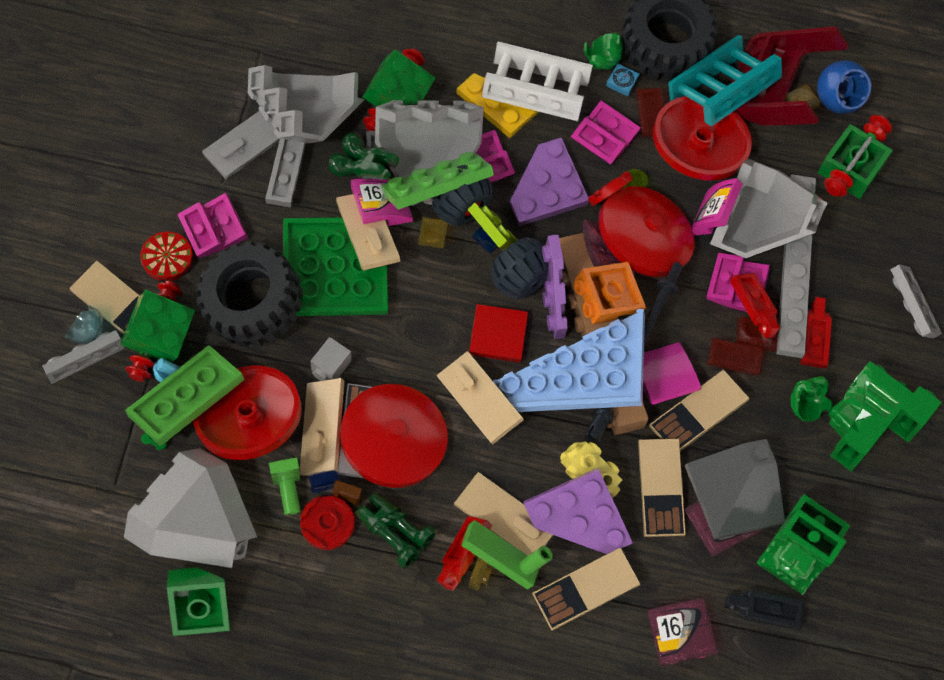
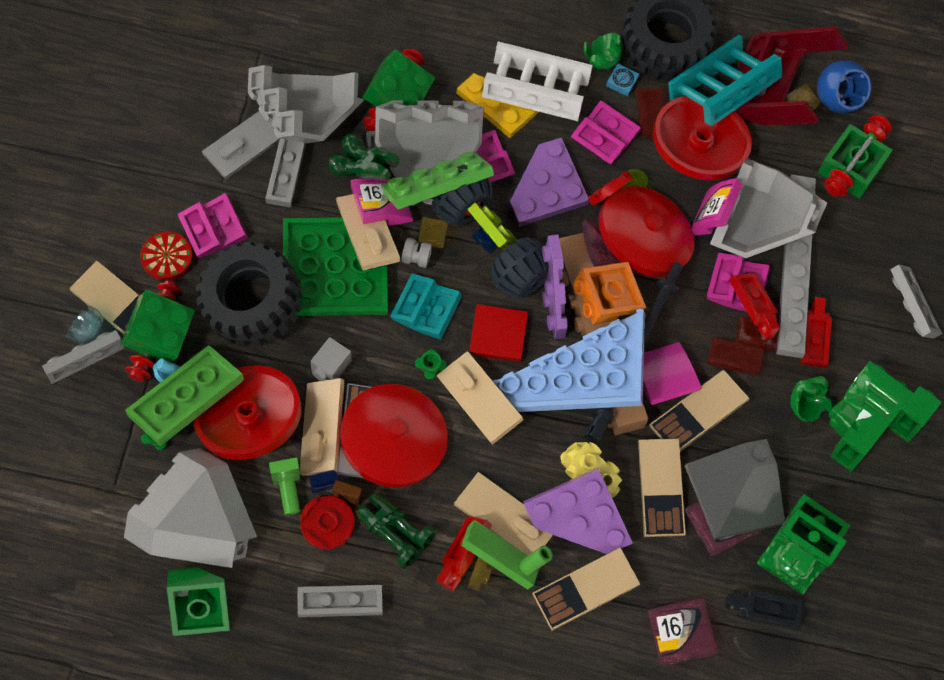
(339, 601): none -> light grey plate
(416, 252): none -> light grey wheel
(426, 306): none -> teal slope
(433, 357): none -> green plate

